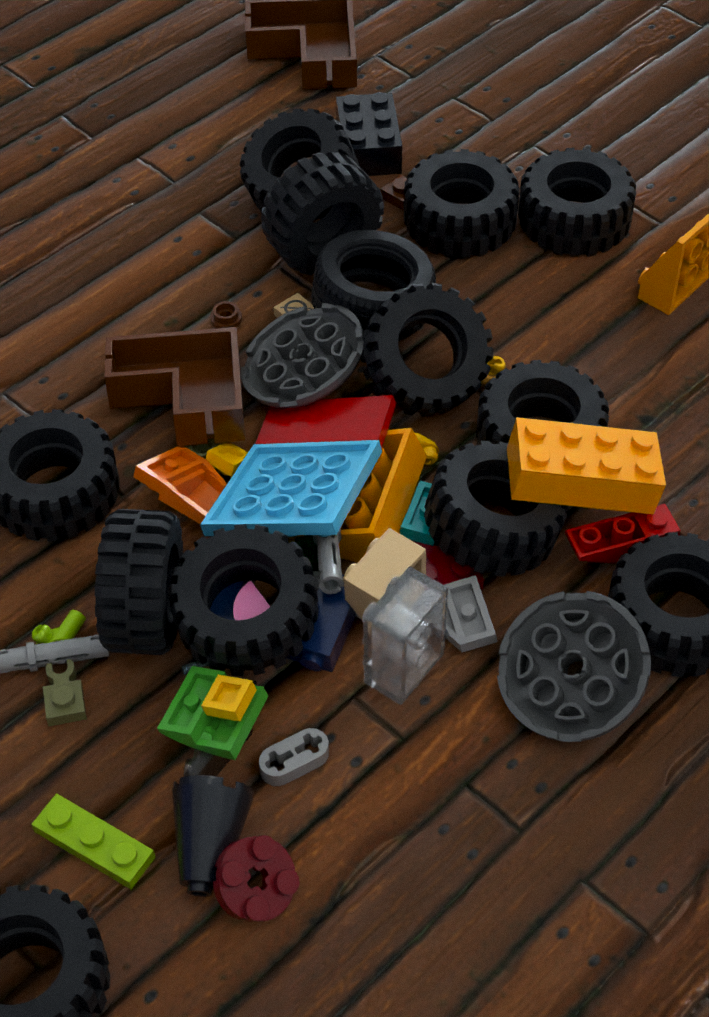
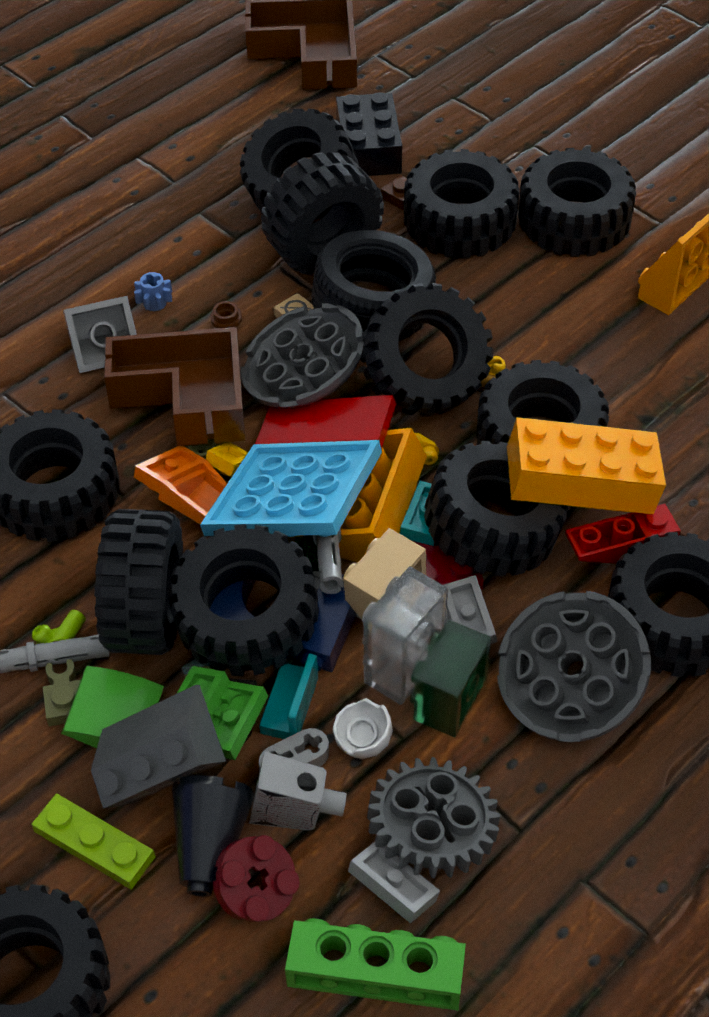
(91, 325): none -> light grey slope
(105, 699): none -> bright green slope
(153, 291): none -> medium blue gear
(155, 749): none -> dark grey slope
(229, 697): yellow plate -> none
(249, 603): bright pink tile -> none
(290, 699): none -> teal panel
(293, 794): none -> light grey torso
(363, 729): none -> white hair
(390, 982): none -> bright green brick
(397, 887): none -> light grey plate
(436, 805): none -> dark grey gear
(450, 677): none -> clear green brick

